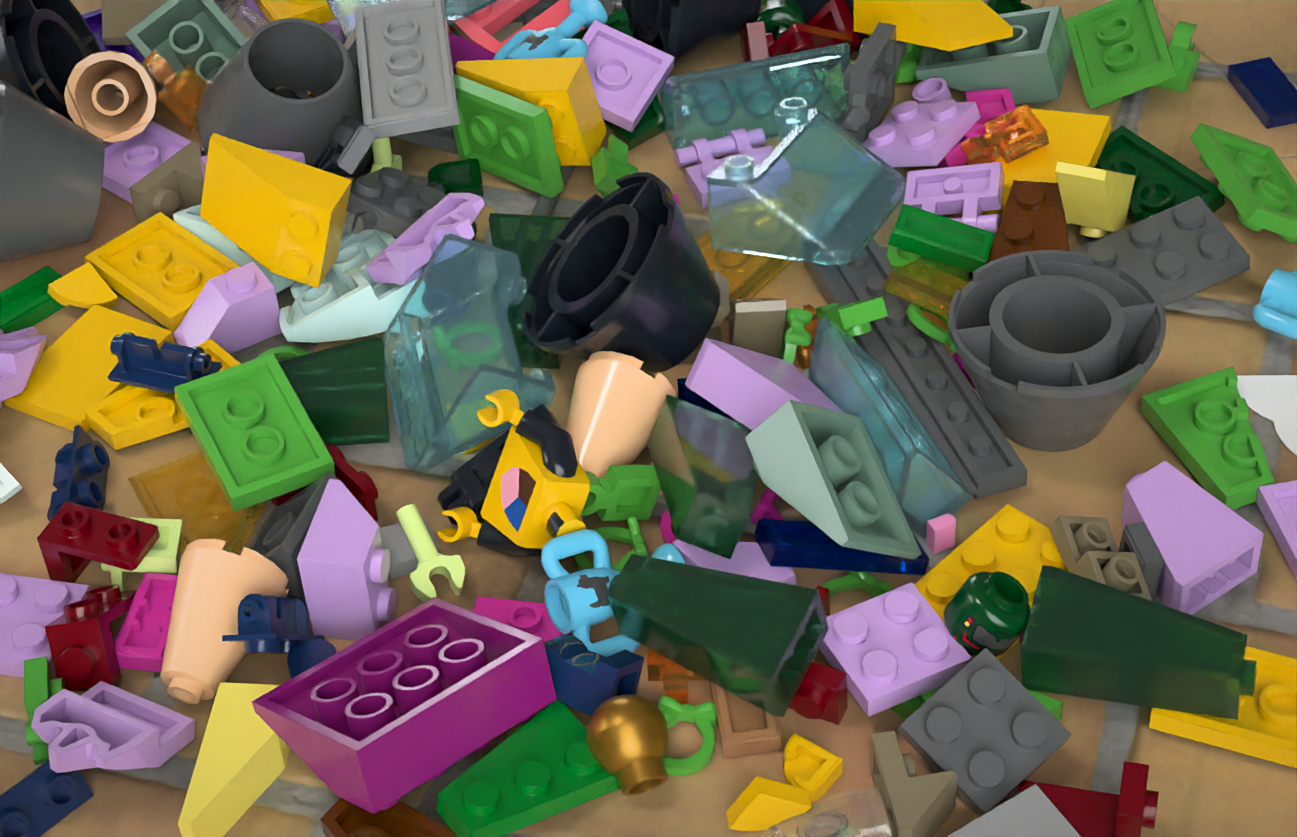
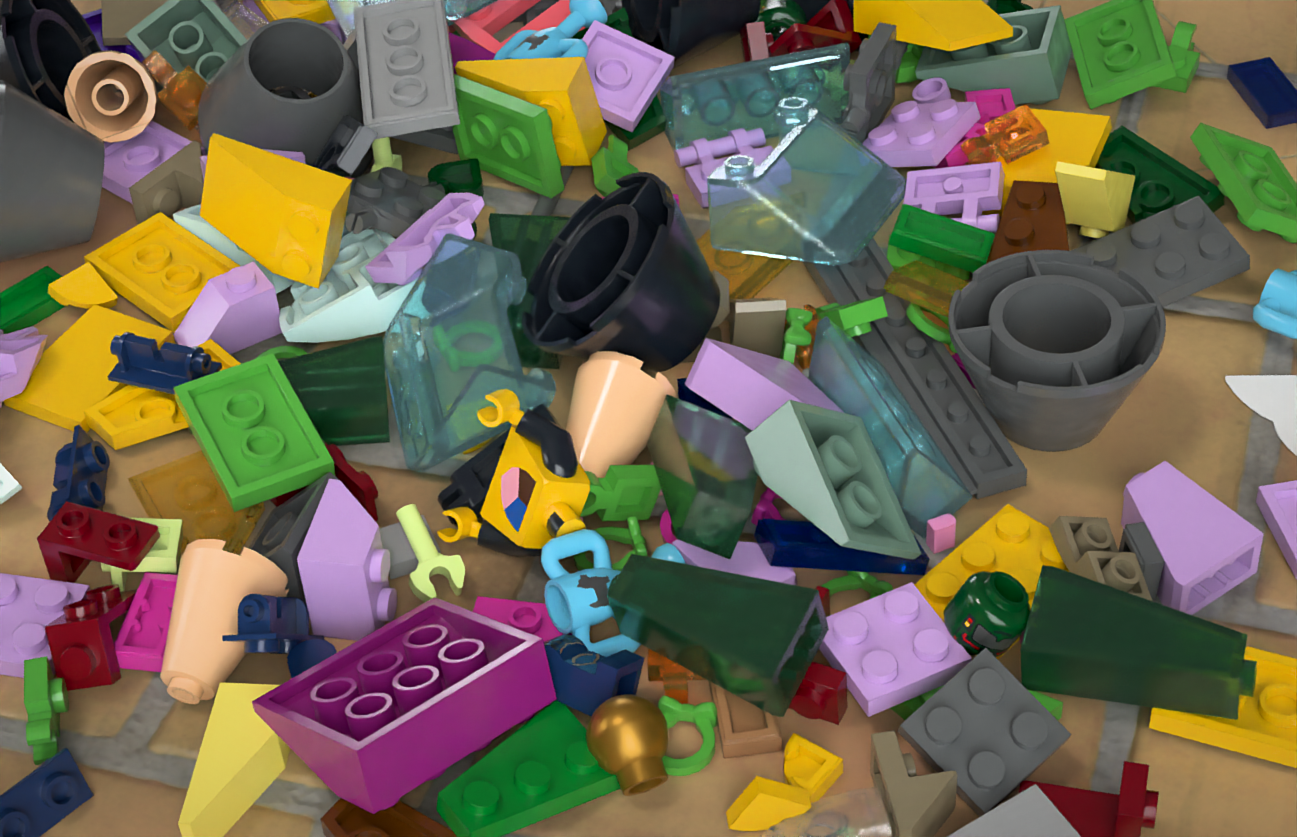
(109, 730): lavender plate -> none
(1211, 435): bright green wing -> none

